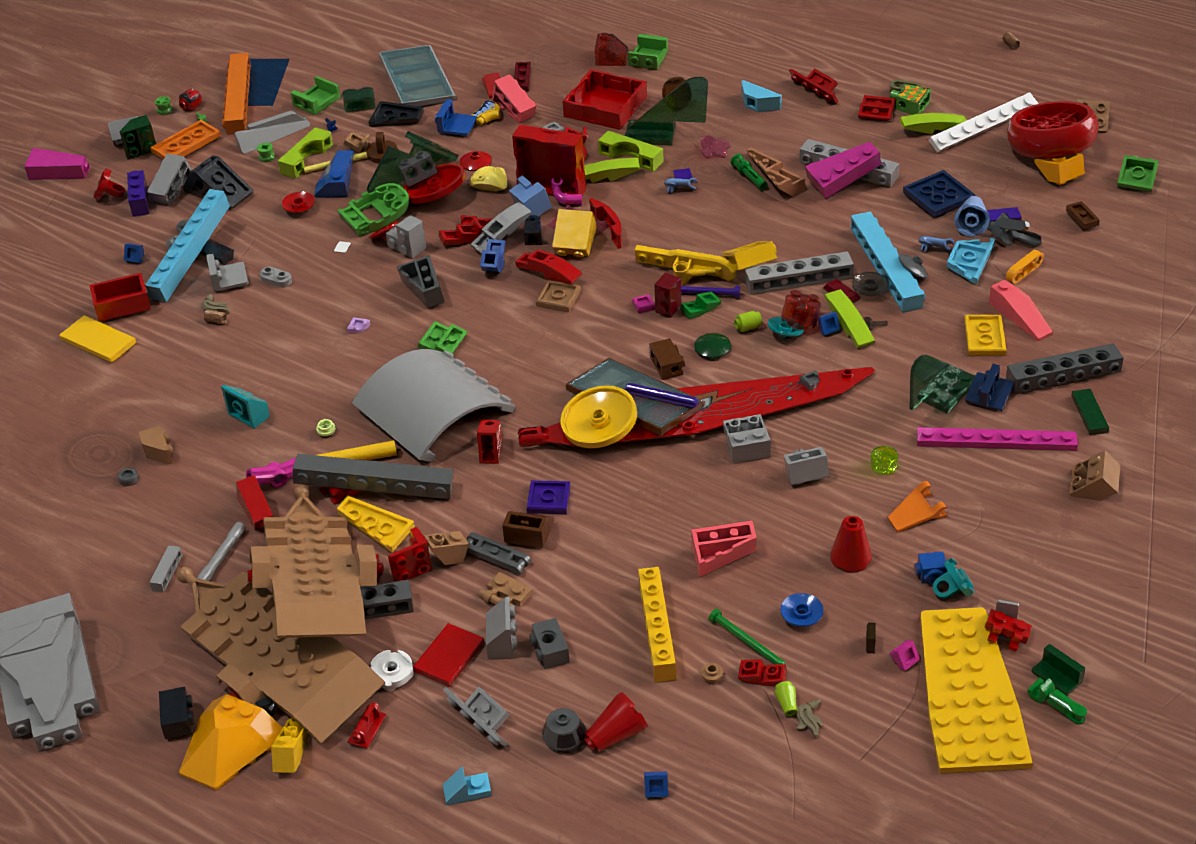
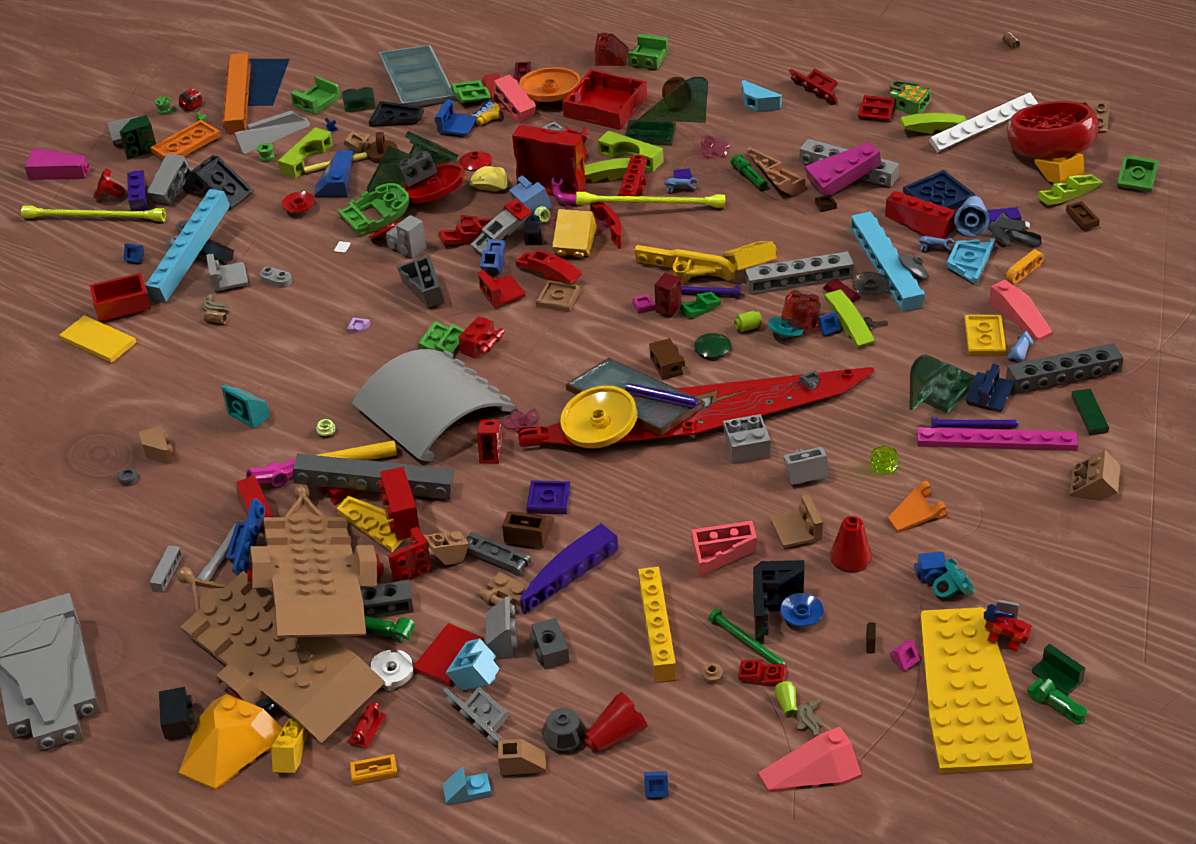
(31, 212): none -> neon yellow hose
(244, 537): none -> blue bracket
(374, 771): none -> light orange tile
(398, 631): none -> green piece
(399, 502): none -> red brick
(470, 91): none -> bright green slope
(473, 666): none -> medium azure brick
(479, 337): none -> red brick
(500, 290): none -> red bracket
(517, 209): none -> red bracket
(520, 420): none -> clear pink plate
(520, 757): none -> medium nougat slope
(543, 213): none -> yellowish green plate
(549, 83): none -> orange dish
(569, 565): none -> dark purple slope
(585, 198): none -> neon yellow hose
(634, 177): none -> red bracket
(775, 582): none -> black bracket
(799, 526): none -> medium nougat bracket
(819, 761): none -> coral wedge
(825, 203): none -> dark brown tile
(920, 215): none -> red wedge
(935, 423): none -> dark purple bar
(992, 613): none -> clear blue hand
(1020, 349): none -> medium blue piece
(1073, 188): none -> lime slope

